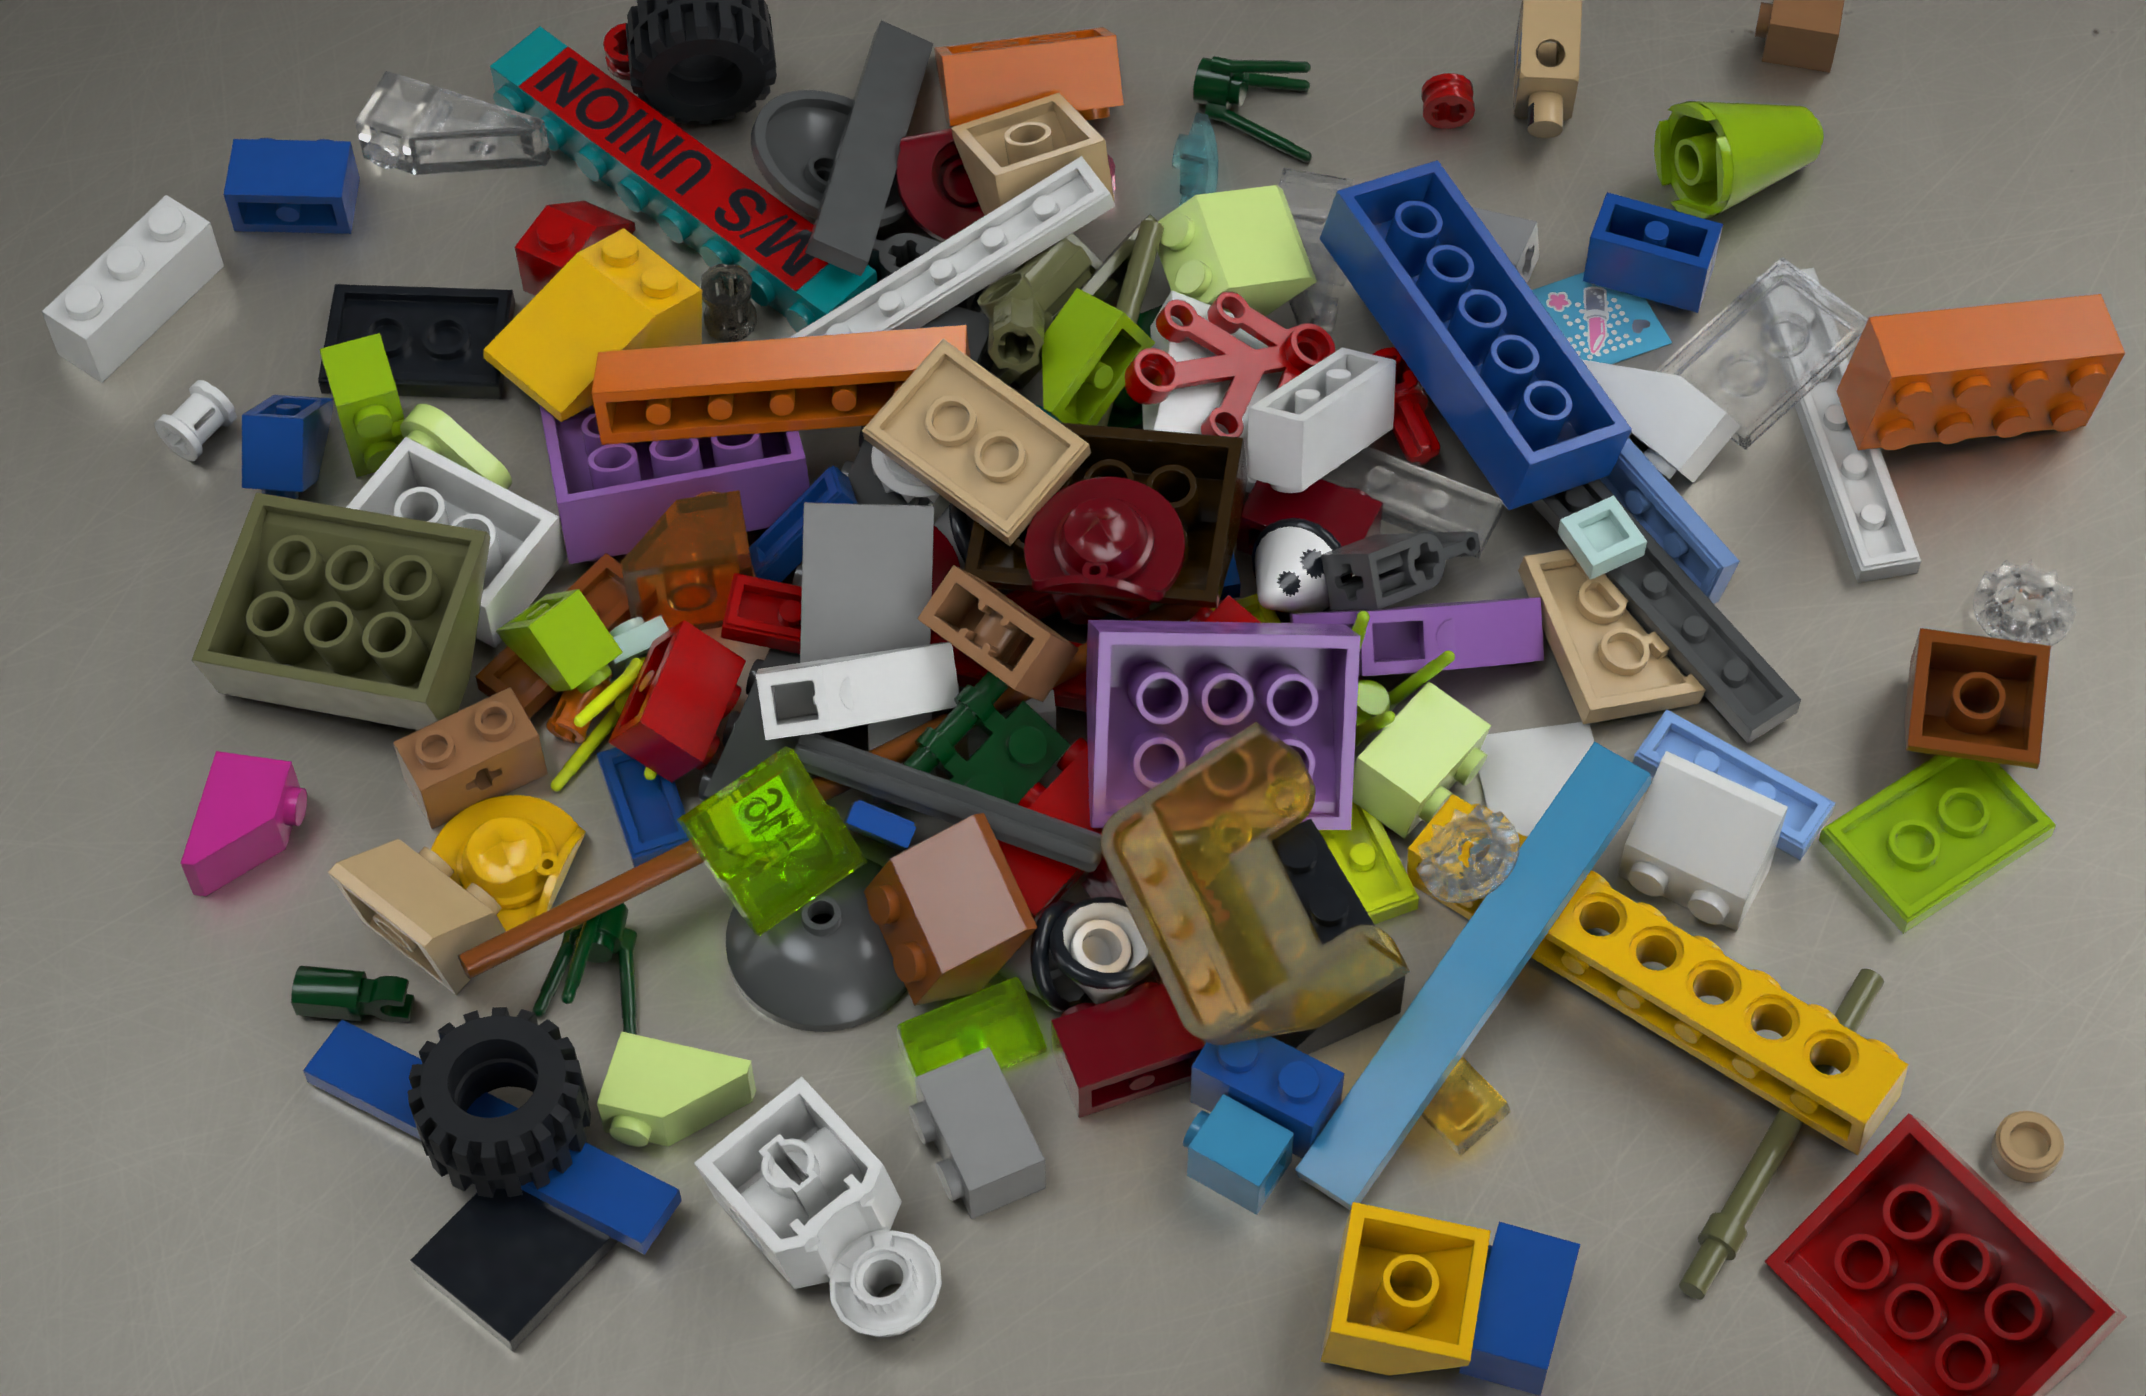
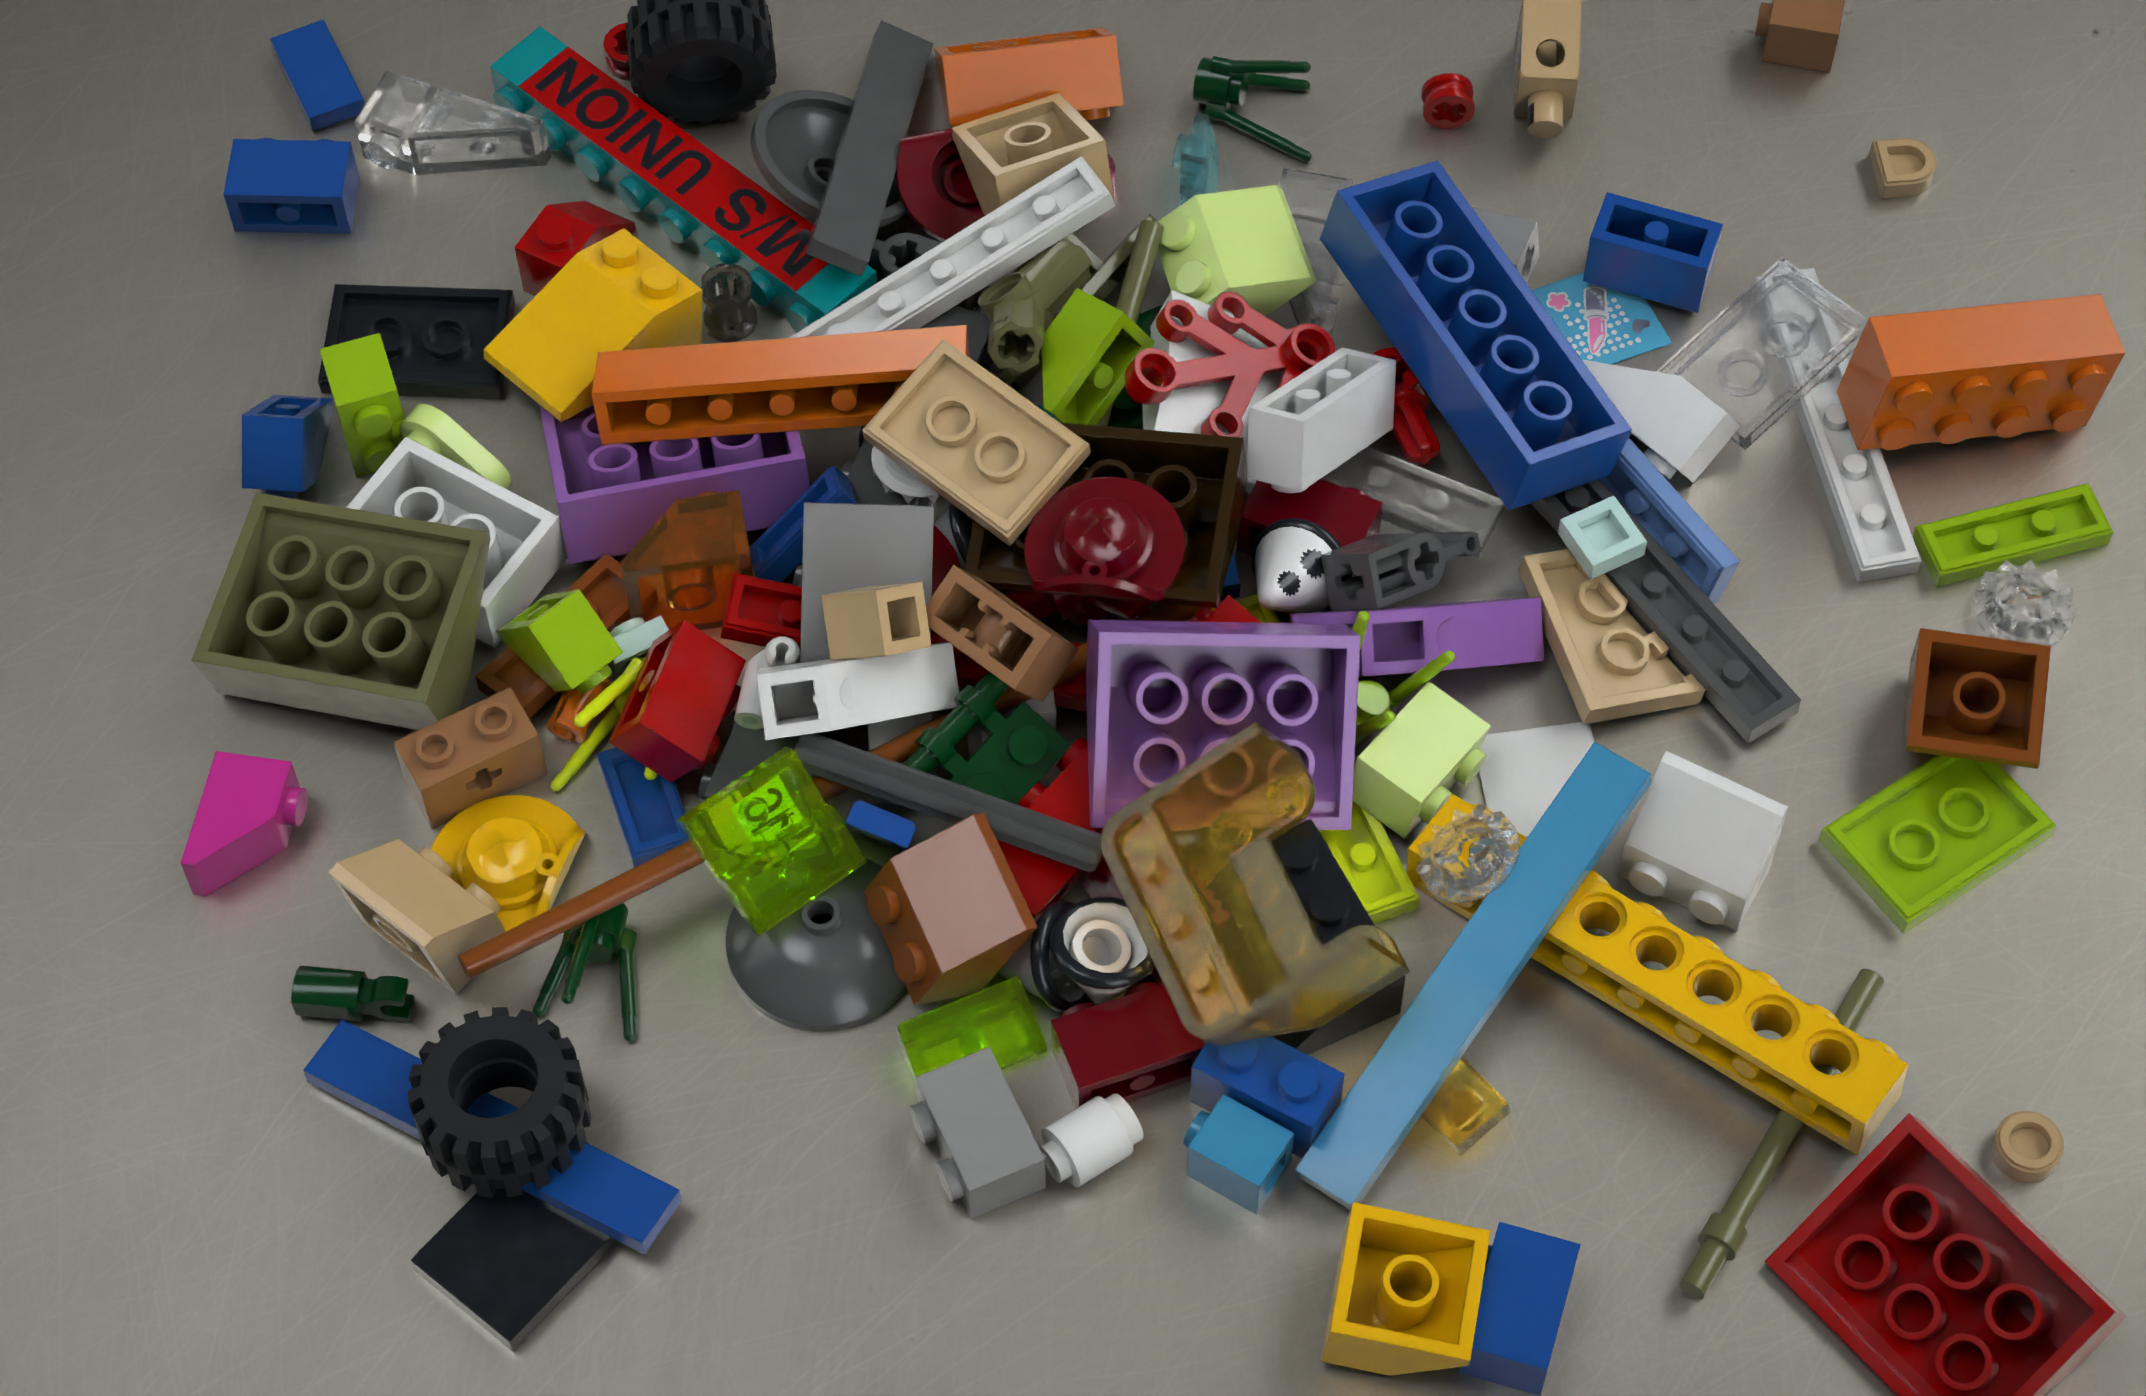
(133, 288): white brick -> none
(195, 420): white bush -> none
(317, 75): none -> blue tile
(669, 1090): yellowish green slope -> none
(777, 652): none -> white arm
(823, 1211): white brick -> none
(876, 621): none -> tan brick
(1090, 1139): none -> white brick
(1731, 151): lime cone -> none
(1806, 808): light blue tile -> none
(1902, 167): none -> tan tile
(2014, 532): none -> lime tile

